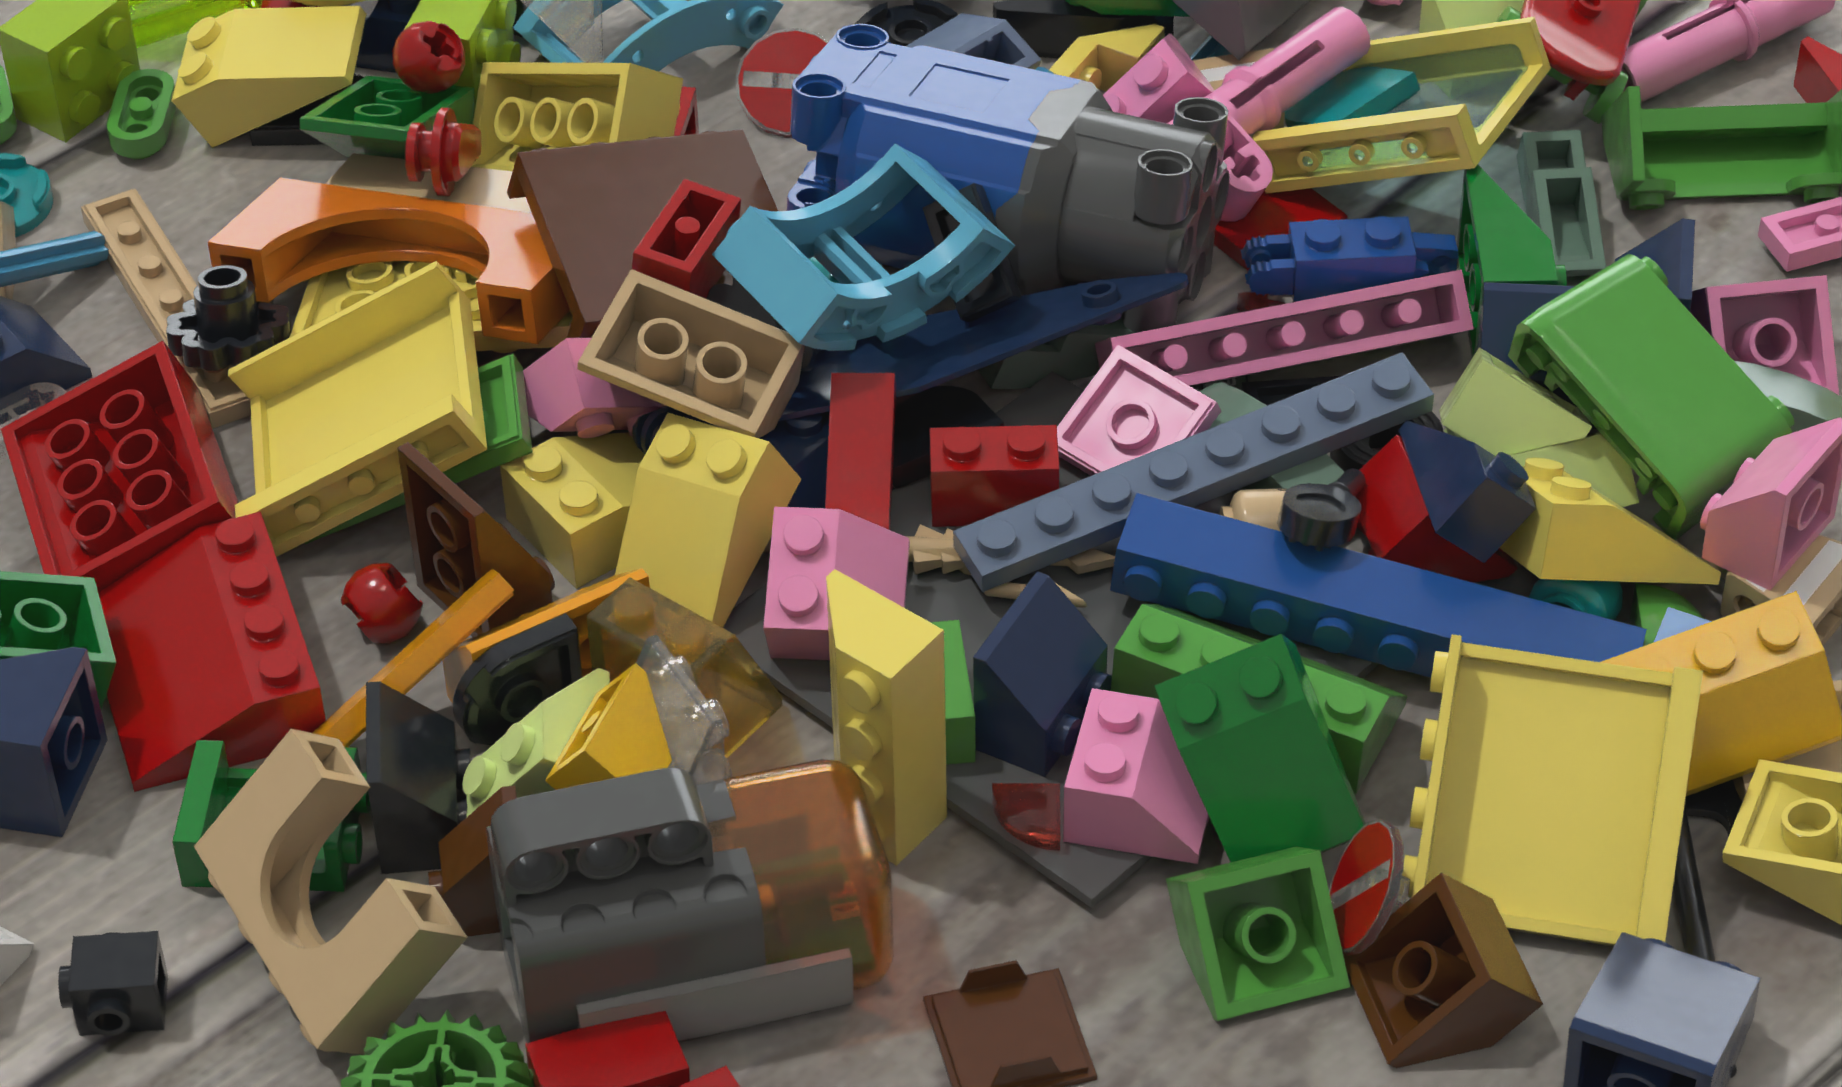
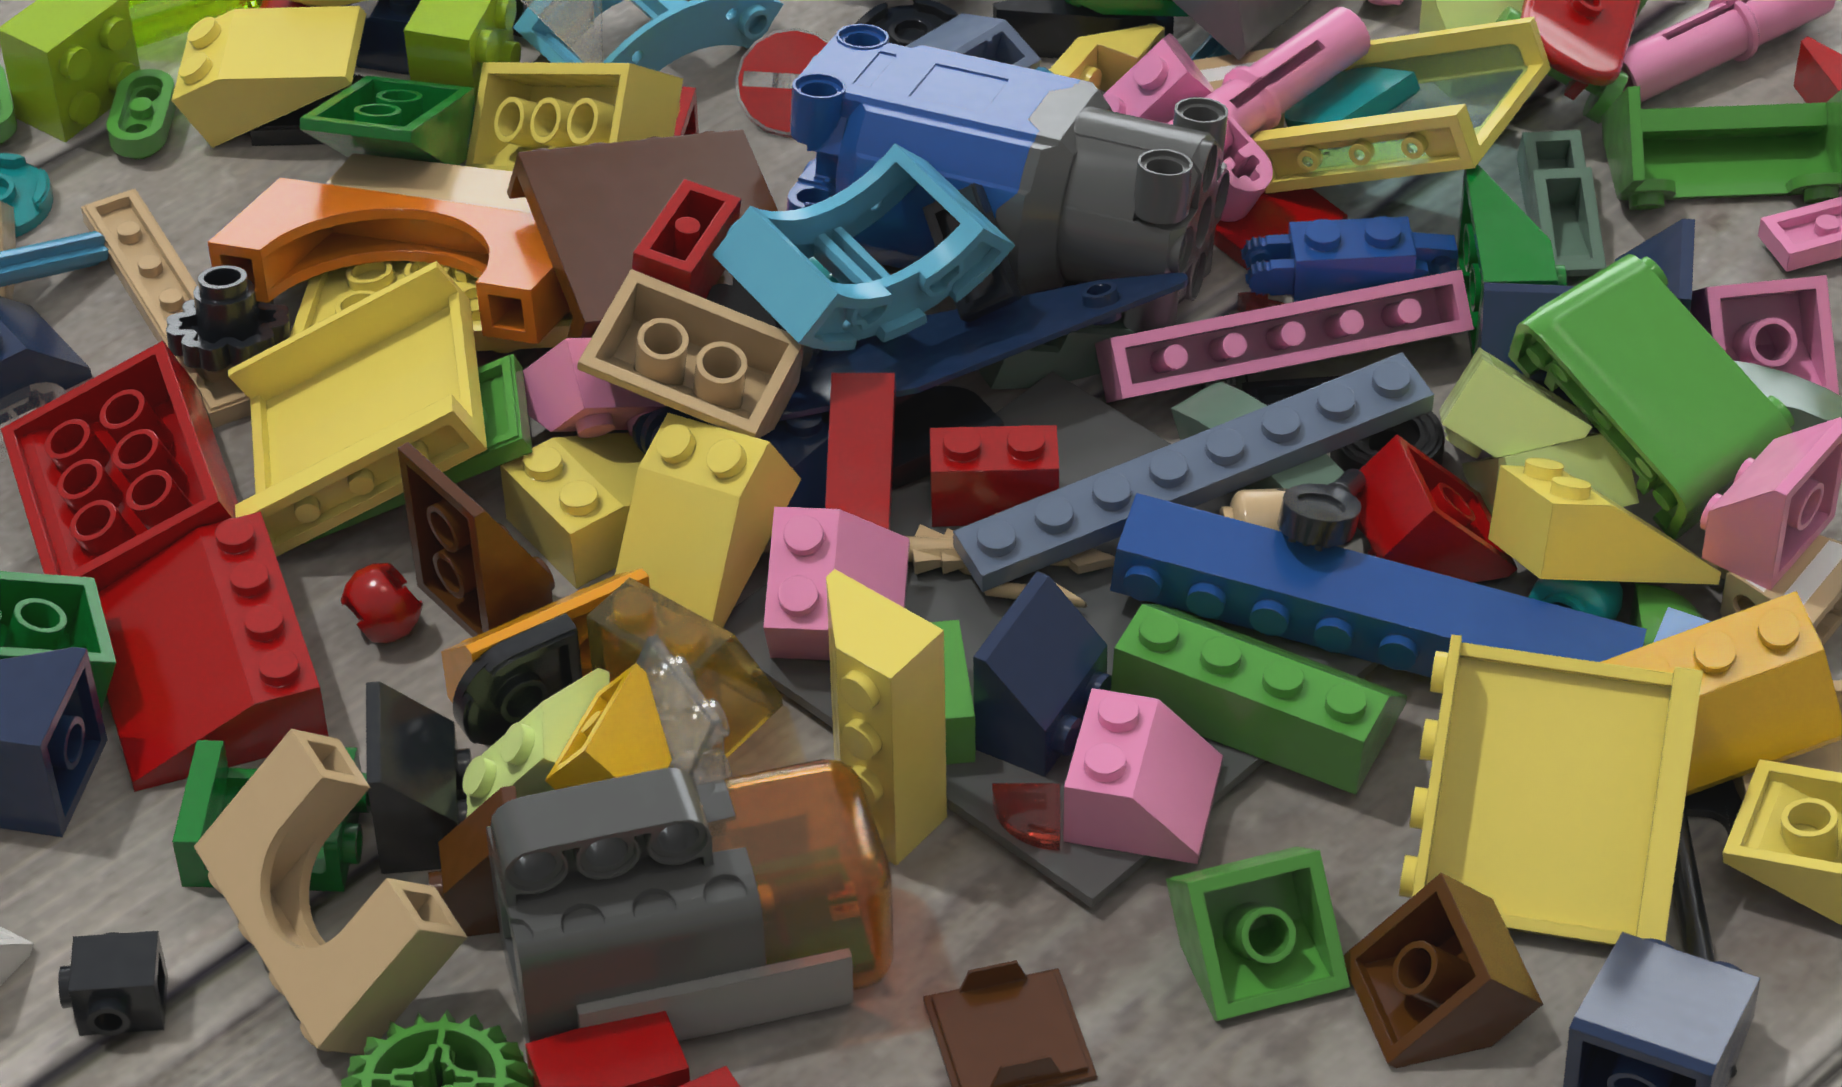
(423, 653): light orange tile -> none
(429, 57): red piece -> none
(444, 152): red piece -> none
(1130, 413): bright pink tile -> none
(1261, 752): green slope -> none
(1368, 884): piece -> none
(1467, 491): dark blue slope -> none

